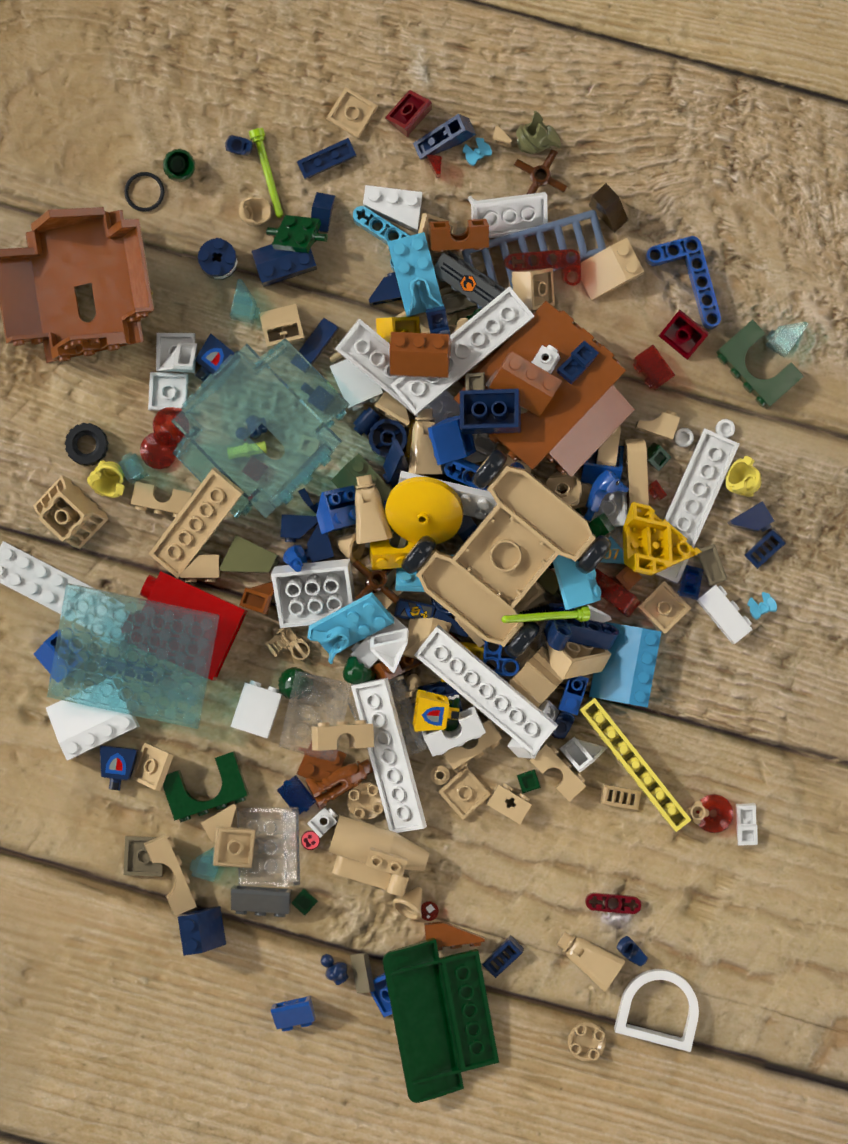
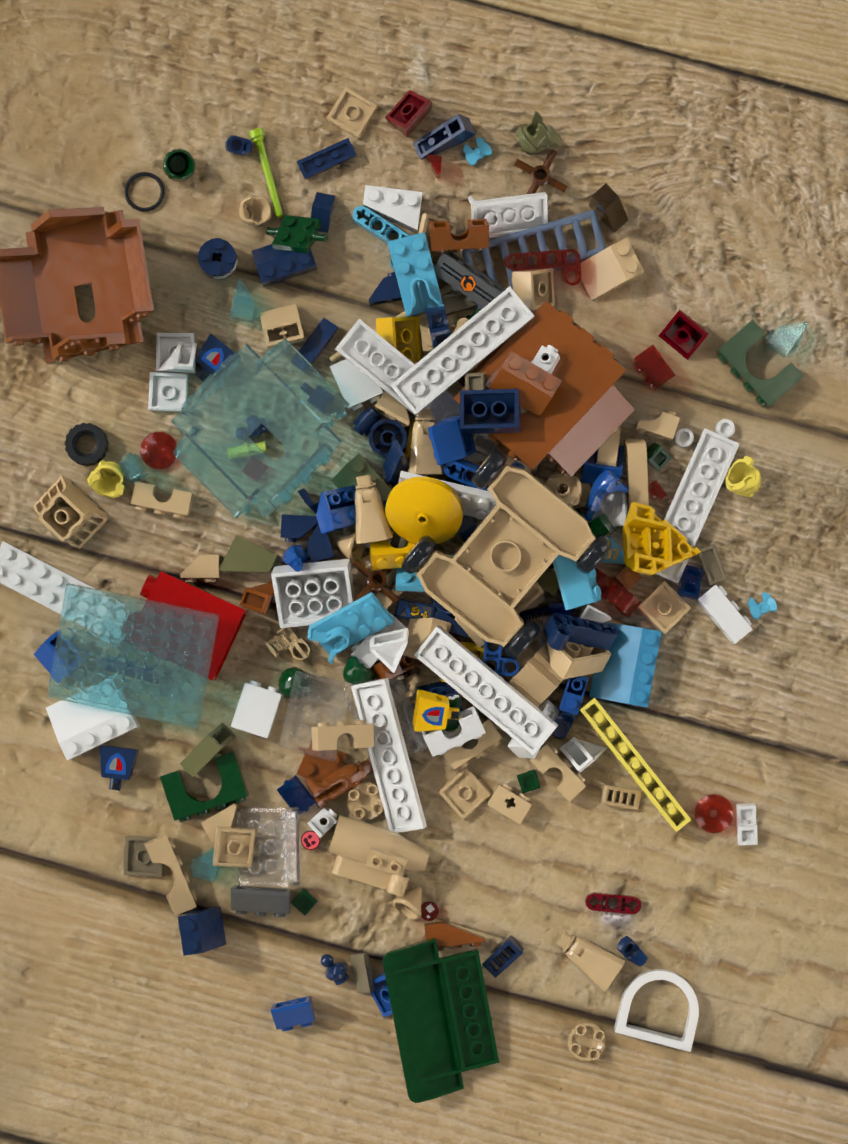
(152, 766): tan tile -> none
(164, 428): clear red dish -> none
(196, 522): tan plate -> none
(207, 749): none -> olive slope
(420, 354): dark orange slope -> none
(435, 770): tan plate -> none
(501, 138): tan slope -> none
(577, 362): dark blue slope -> none
(581, 614): lime piece -> none
(694, 274): blue beam -> none
(702, 812): tan plate -> none
(753, 519): dark blue slope -> none
(781, 542): dark blue slope -> none

